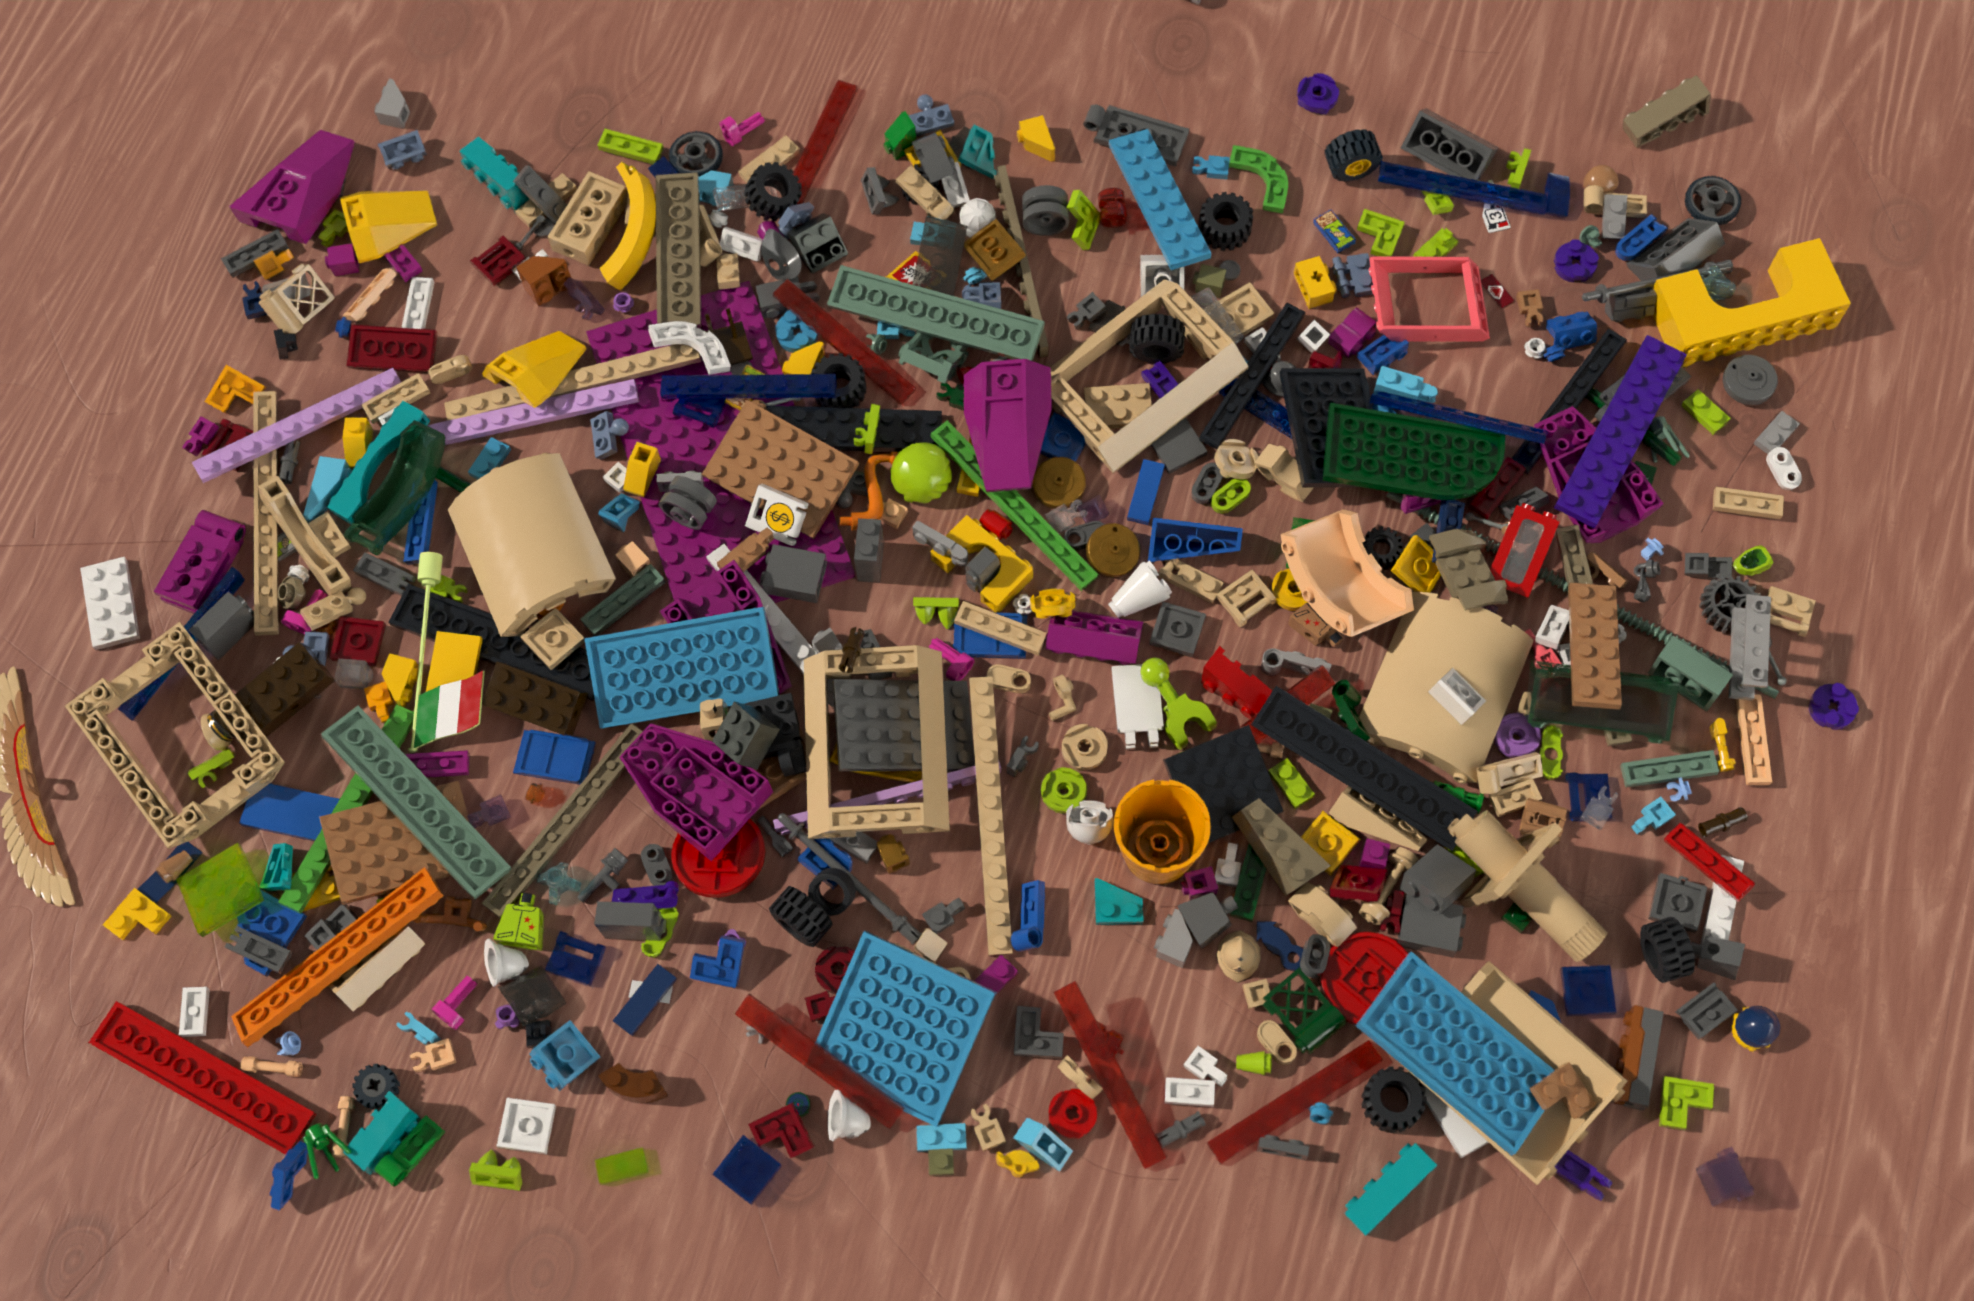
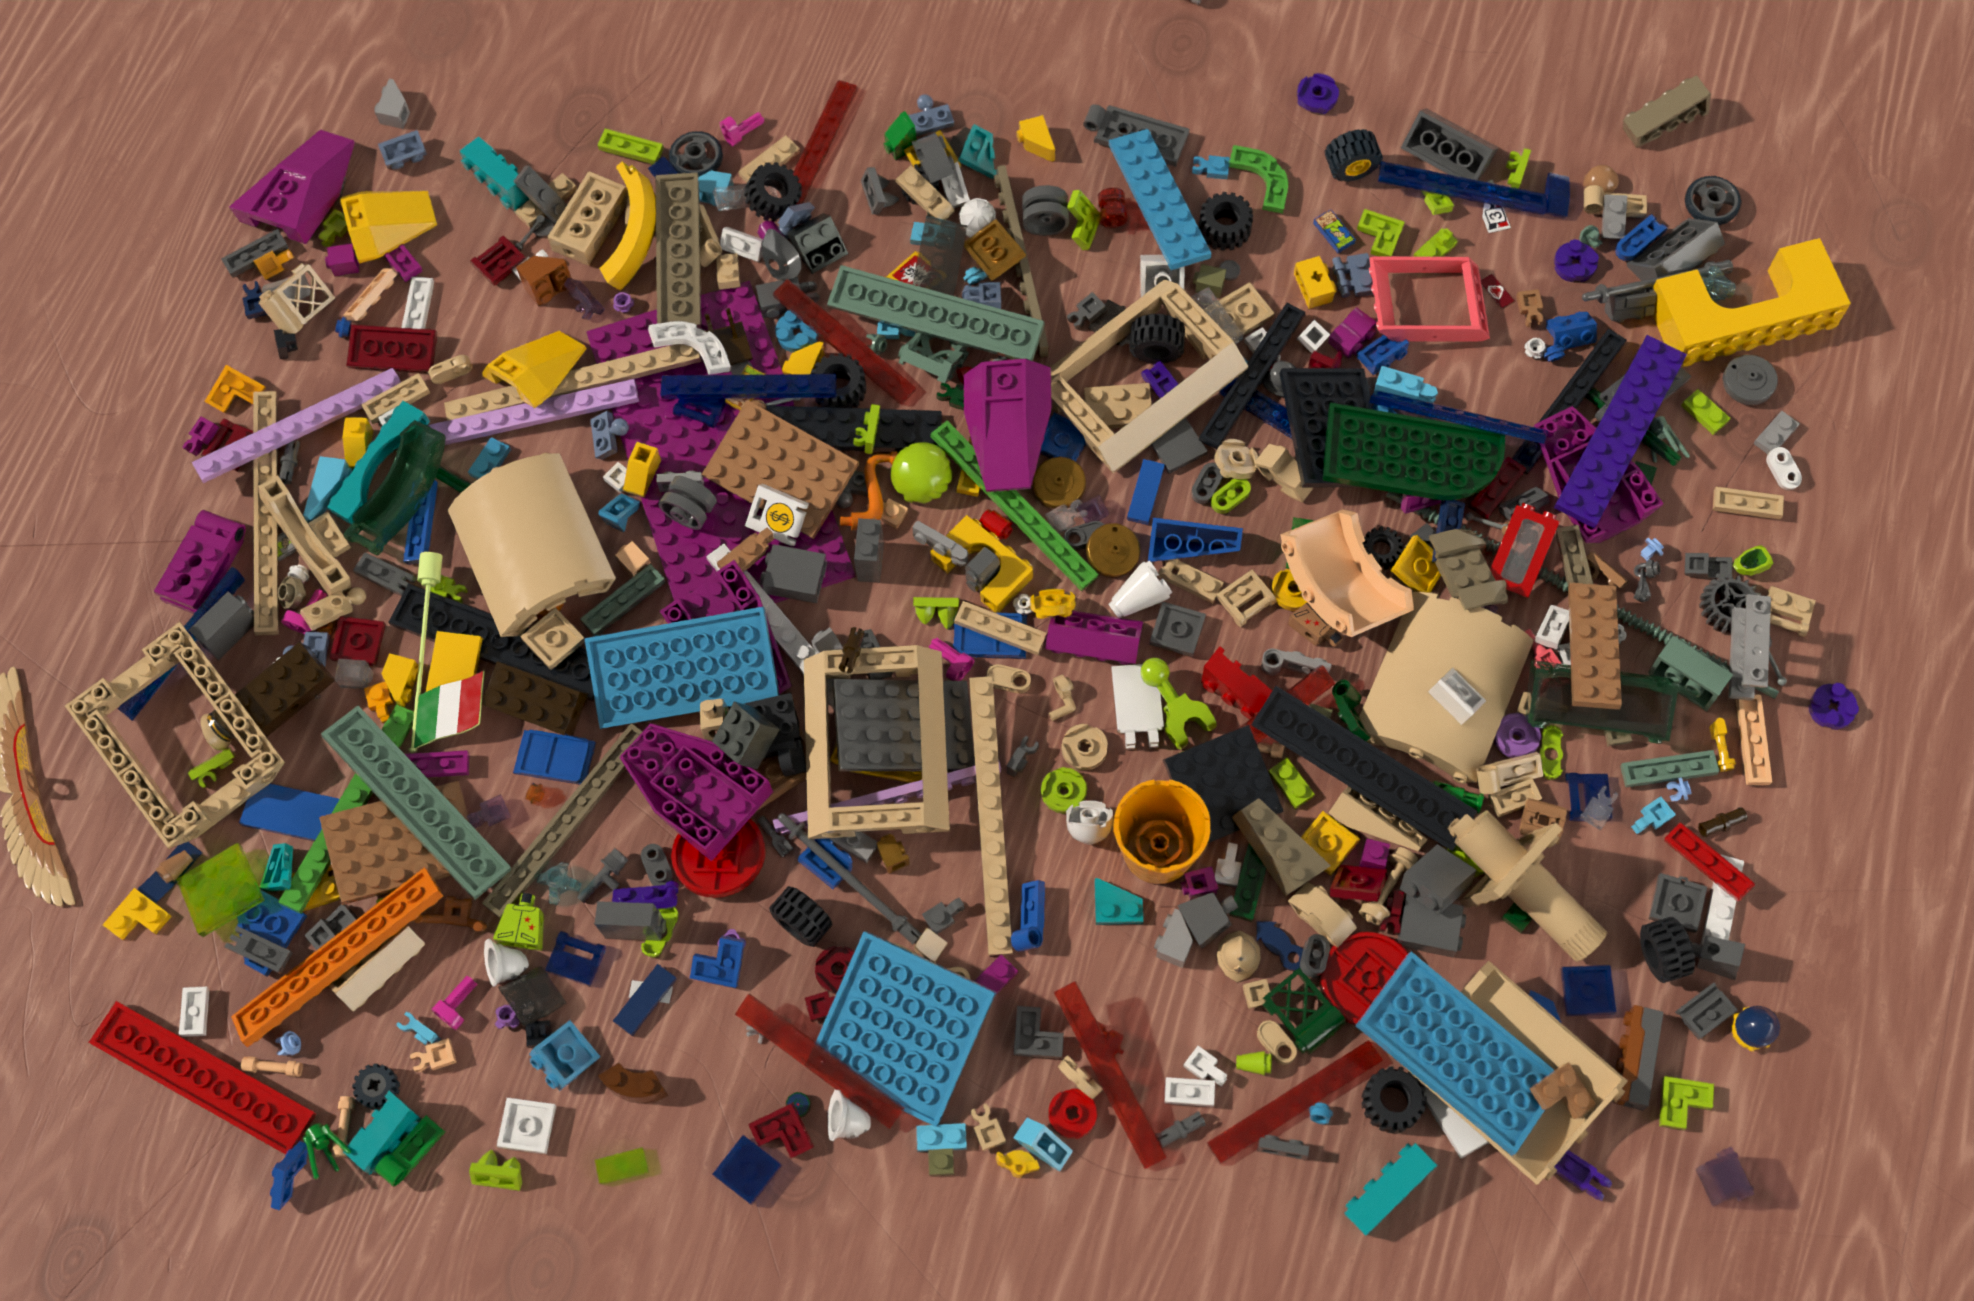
(110, 603): white plate -> none
(718, 218): white plate -> none
(840, 878): black tyre -> none

